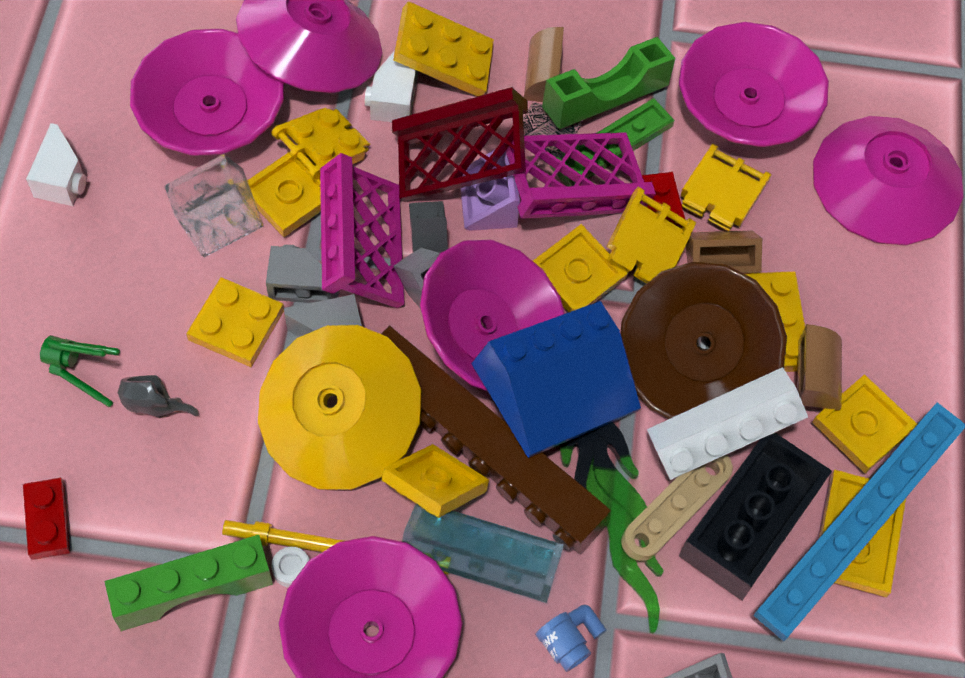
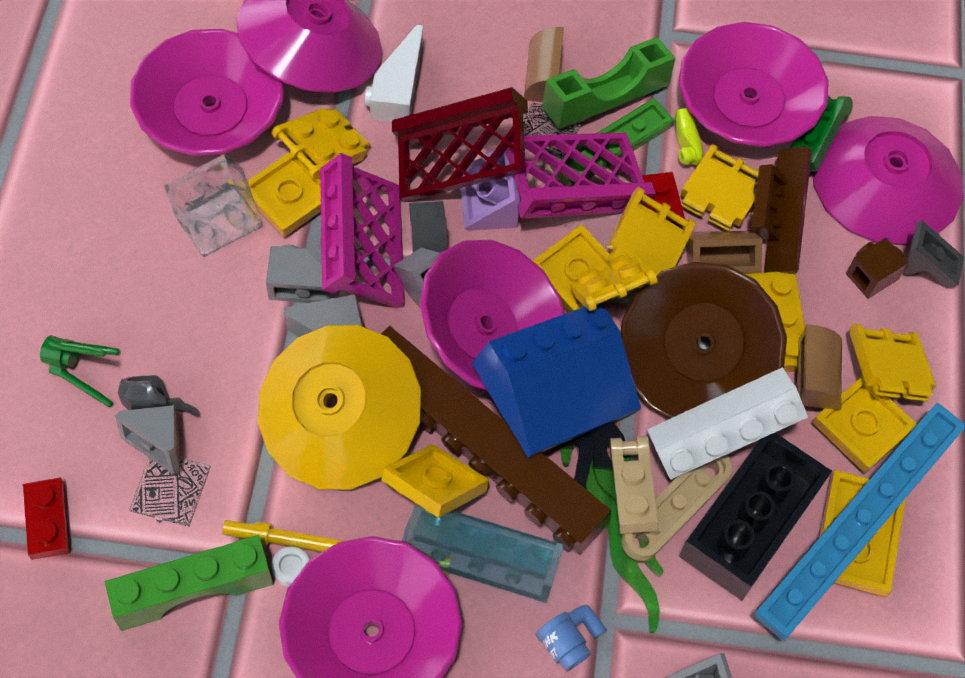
(56, 170): white slope -> none
(152, 433): none -> light grey slope
(170, 495): none -> clear piece
(235, 322): yellow plate -> none
(443, 49): yellow plate -> none
(615, 280): none -> yellow plate
(634, 486): none -> tan plate
(688, 137): none -> neon yellow arm
(781, 208): none -> reddish brown bracket
(823, 133): none -> green plate
(876, 267): none -> reddish brown brick
(892, 365): none -> yellow plate
(935, 255): none -> dark grey slope

